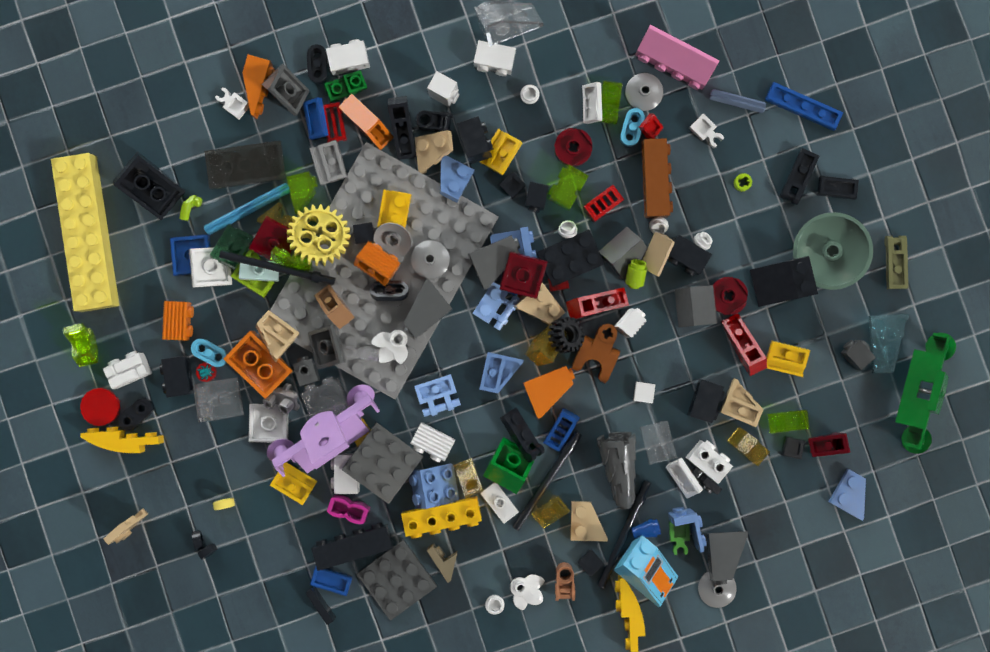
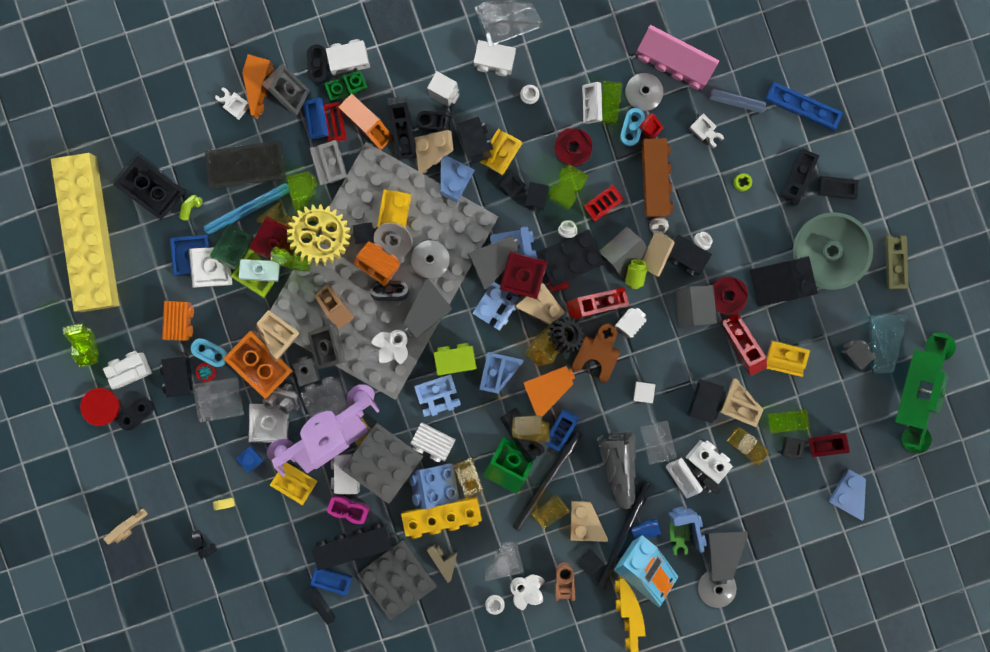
(115, 440): yellow slope -> none
(249, 459): none -> blue plate
(314, 276): black bar -> none
(455, 360): none -> lime brick
(499, 502): white plate -> none
(505, 562): none -> clear slope
(531, 428): none -> clear yellow slope

